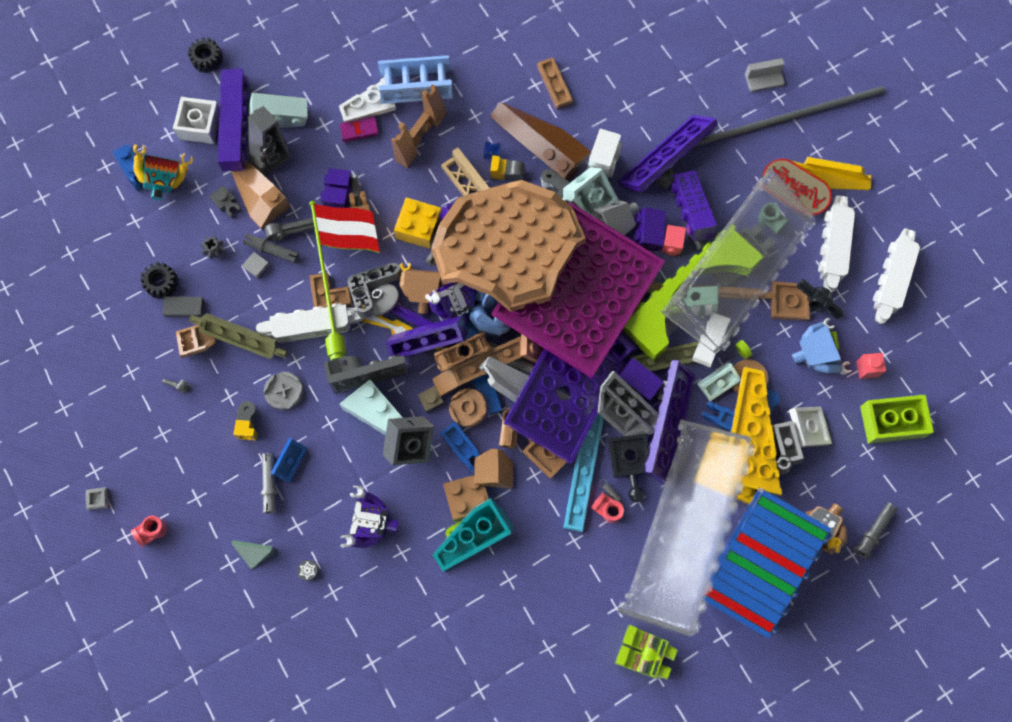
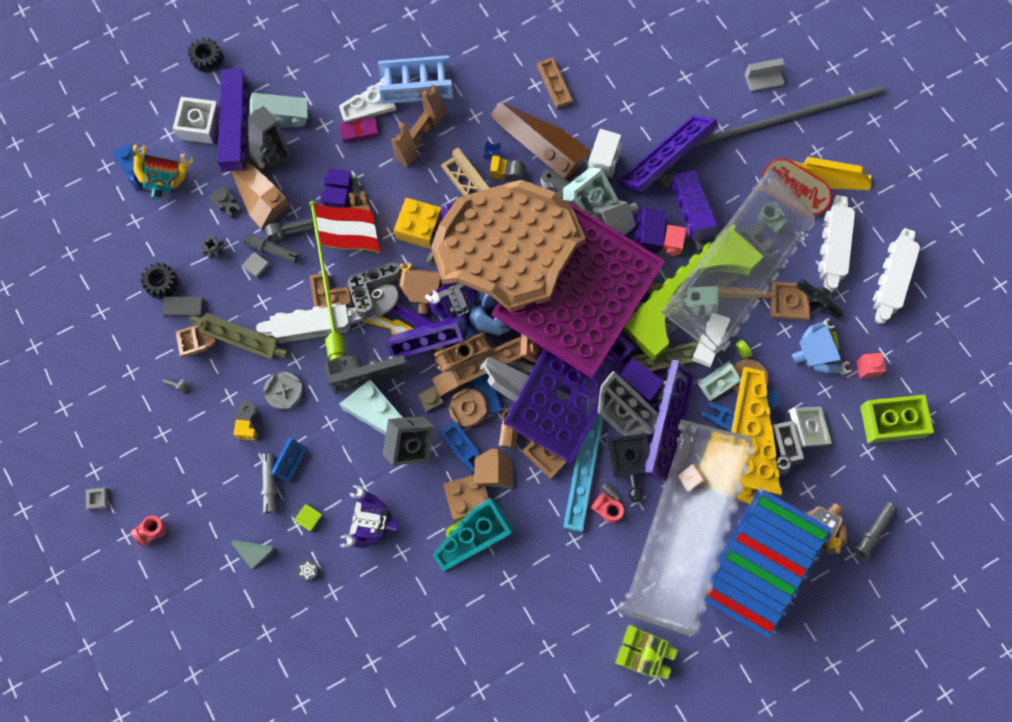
(308, 517): none -> lime tile
(691, 478): none -> tile

